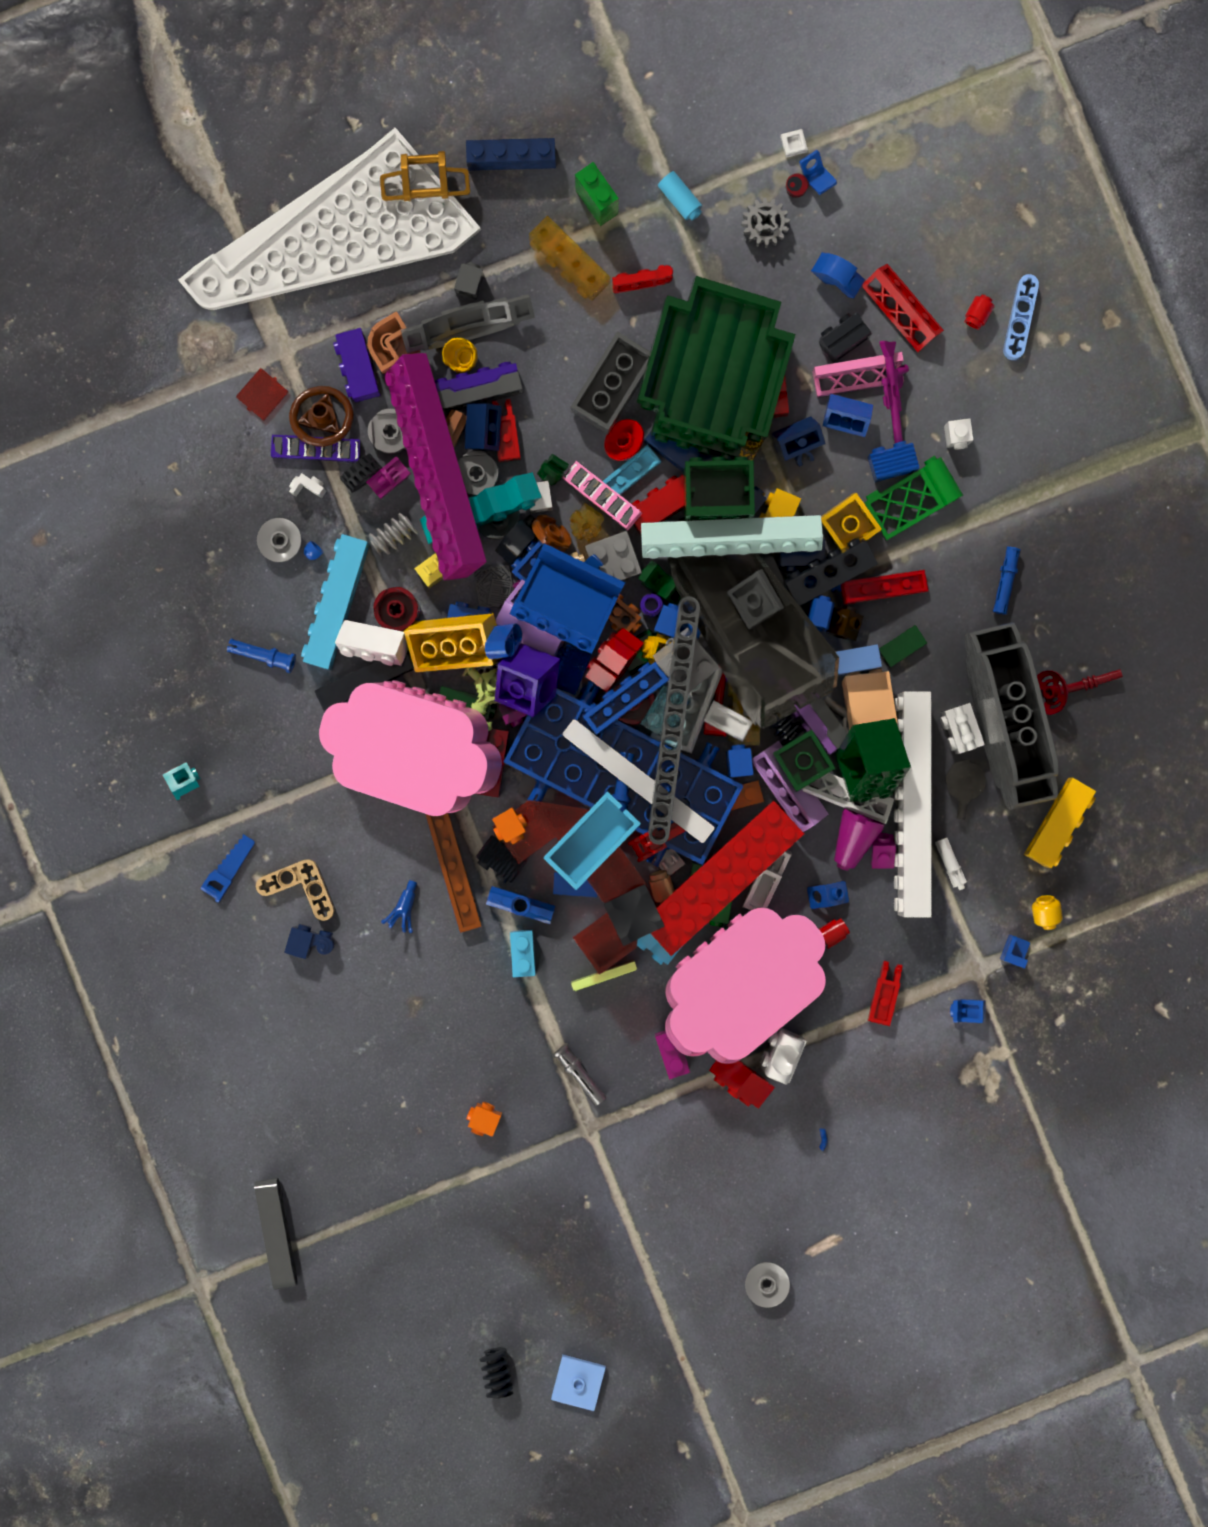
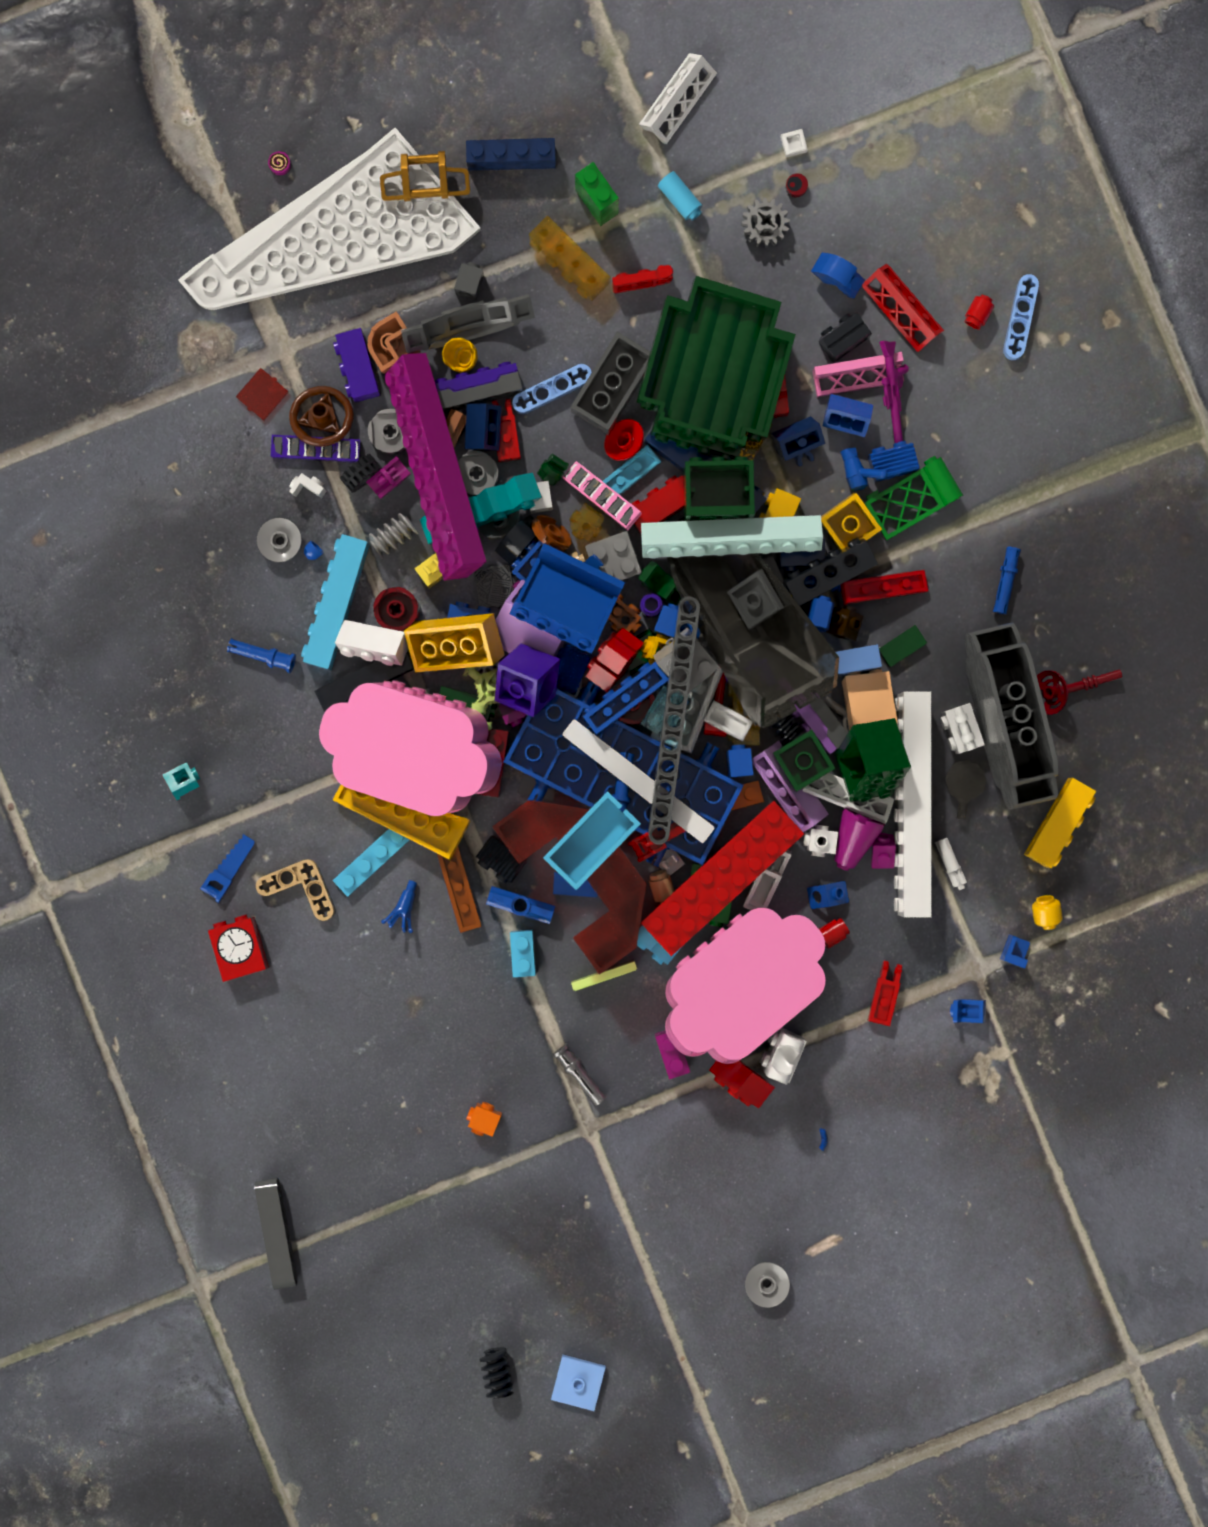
(238, 948): none -> red brick
(279, 163): none -> tile
(302, 939): dark blue brick -> none
(369, 861): none -> medium azure plate
(435, 833): none -> yellow wing
(503, 641): blue beam -> none
(510, 826): orange brick -> none
(550, 386): none -> light blue beam
(634, 914): black brick -> none
(663, 107): none -> white fence
(817, 175): blue bracket -> none
(829, 841): none -> white brick
(855, 473): none -> blue piece
(958, 433): white brick -> none

